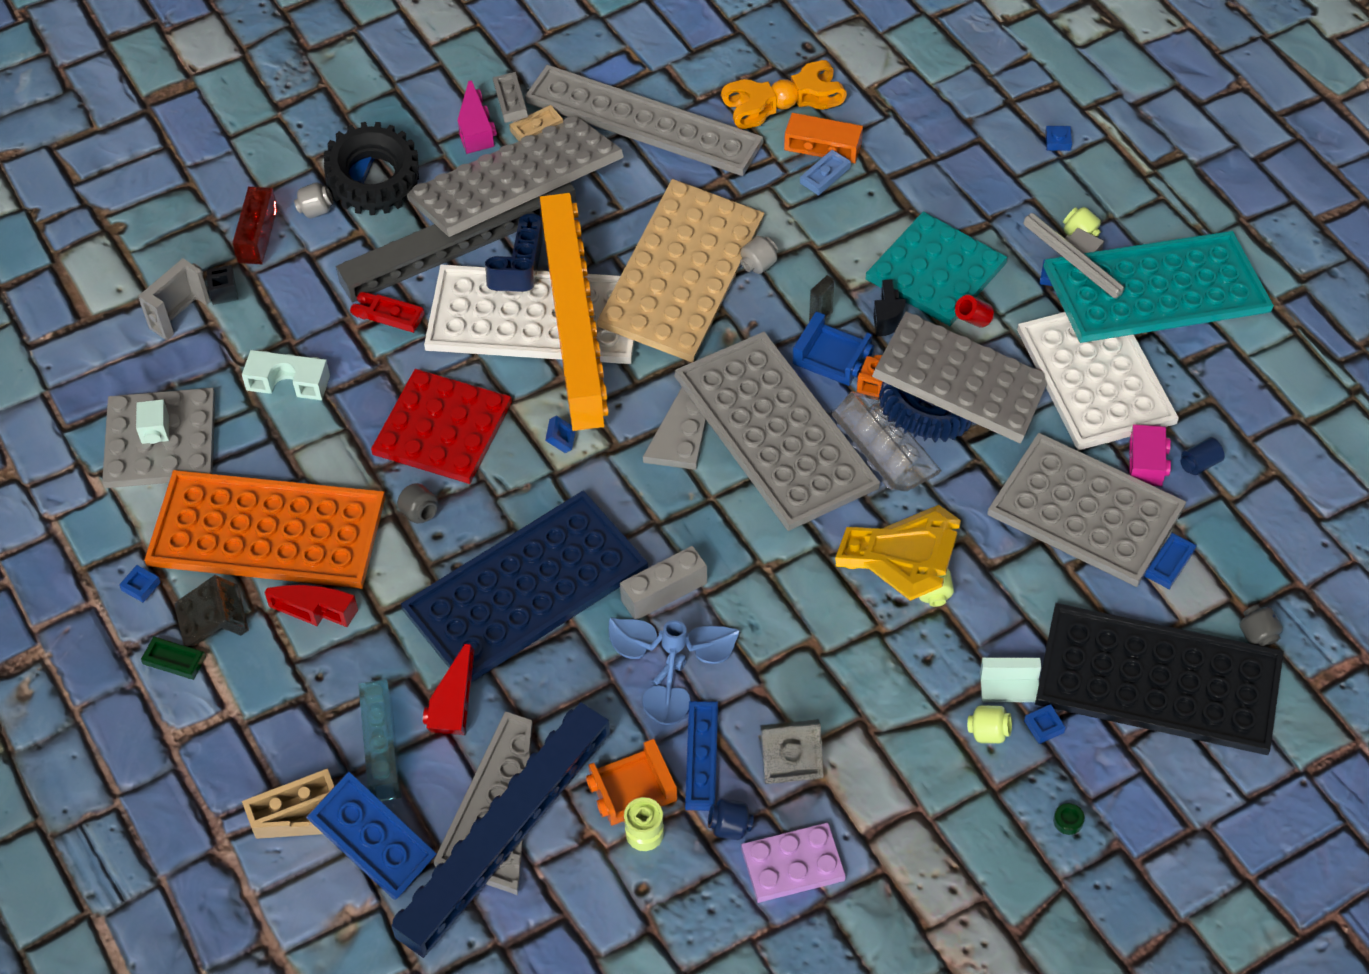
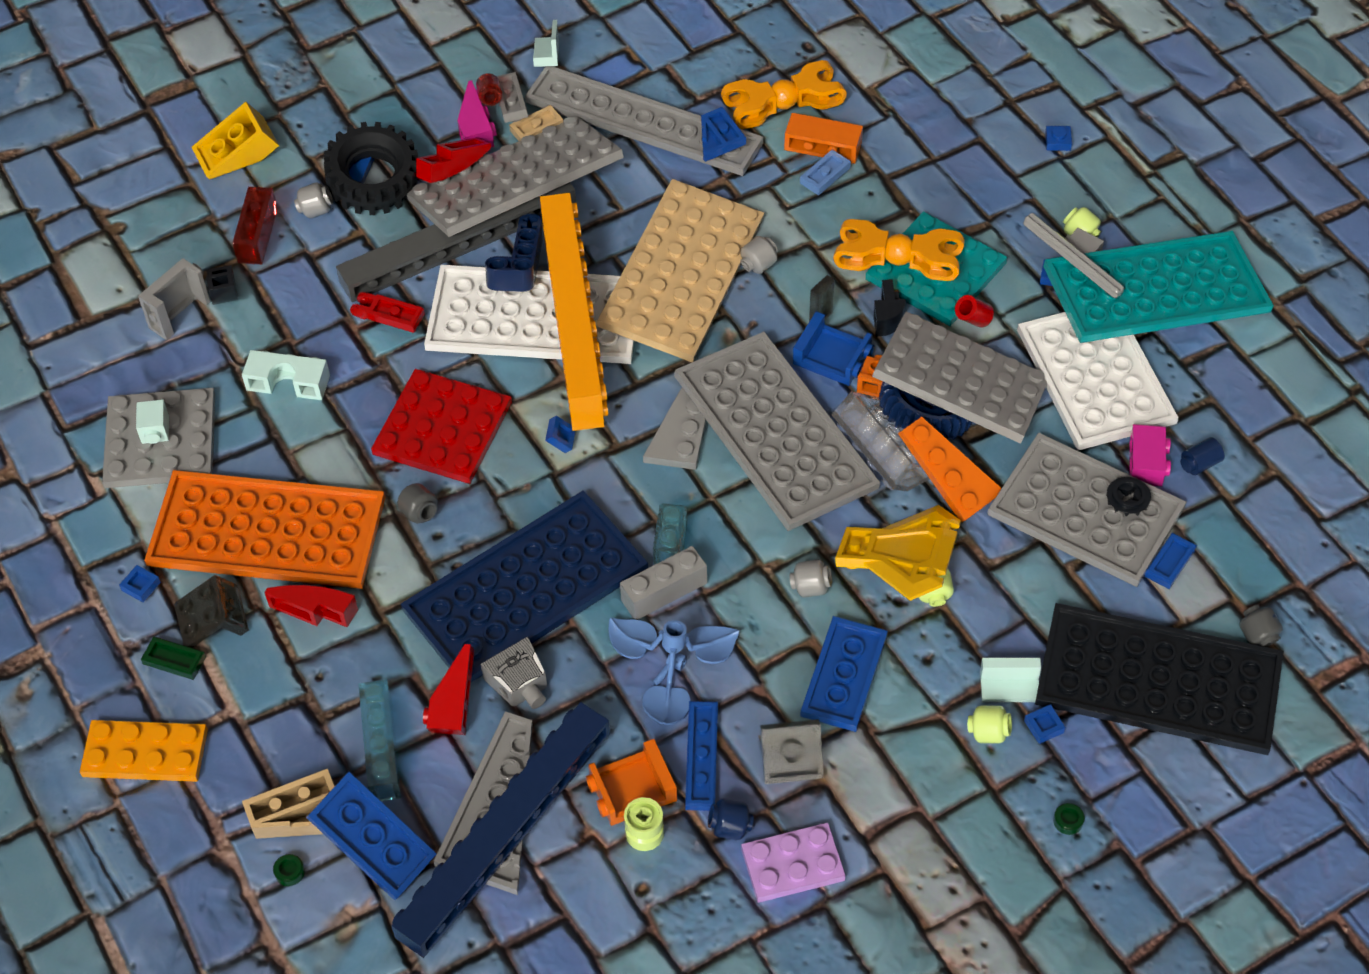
(144, 750): none -> light orange plate
(235, 142): none -> yellow slope
(288, 870): none -> dark green tile
(450, 159): none -> red slope
(489, 89): none -> clear red brick
(517, 675): none -> light grey torso
(547, 49): none -> light aqua panel
(670, 531): none -> clear light blue brick
(719, 134): none -> blue wing
(811, 578): none -> light grey head
(844, 674): none -> blue plate
(925, 252): none -> light orange piece
(952, 473): none -> orange wing
(1125, 486): none -> black gear

